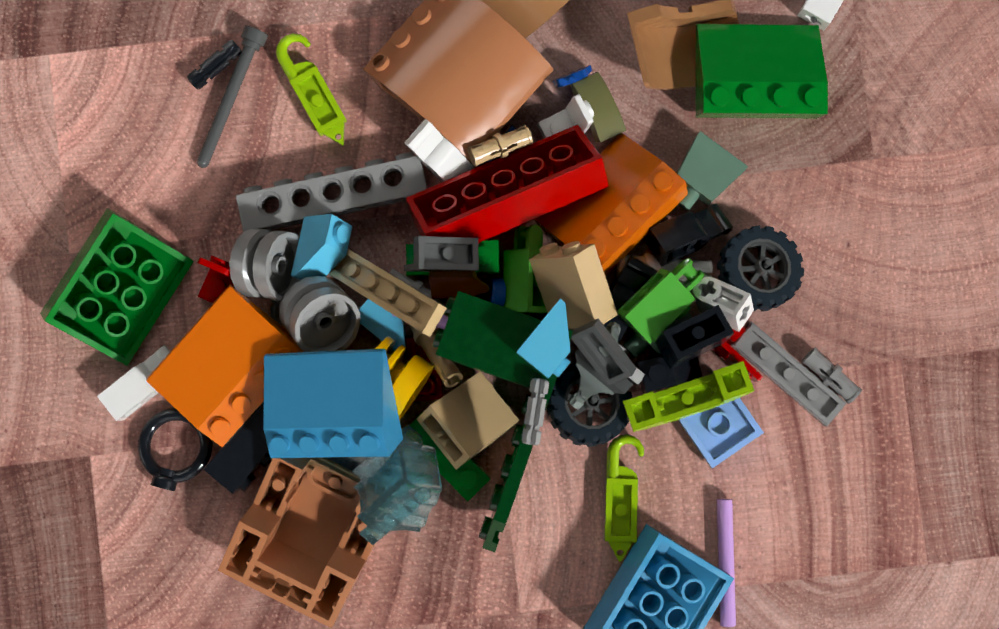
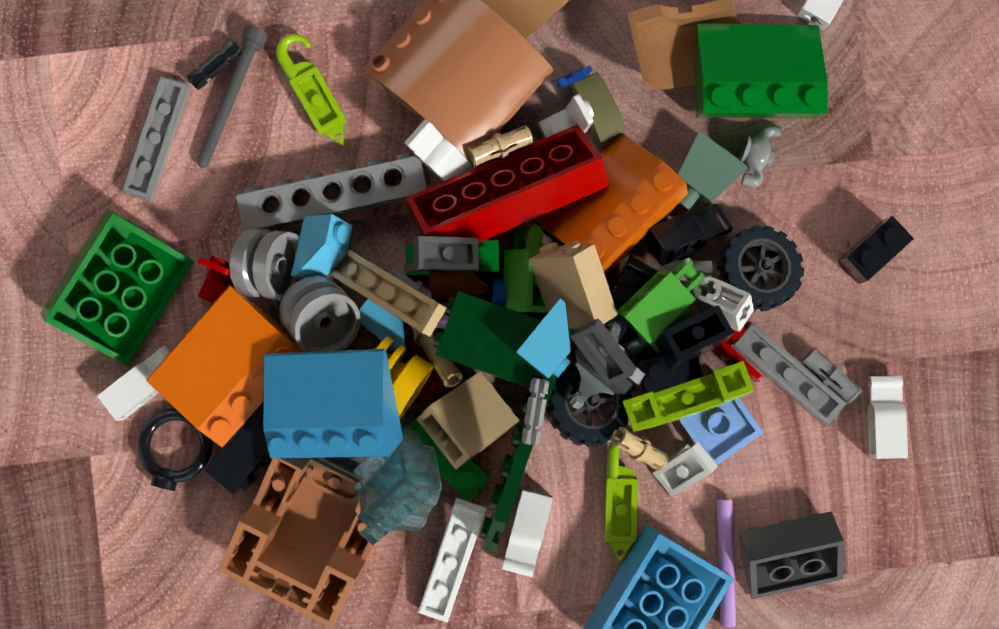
(156, 138): none -> light grey tile
(452, 559): none -> white tile
(527, 532): none -> white piece
(639, 449): none -> tan pin
(685, 468): none -> white slope
(757, 154): none -> light grey piece
(792, 554): none -> dark grey slope
(875, 249): none -> black brick
(887, 418): none -> white piece

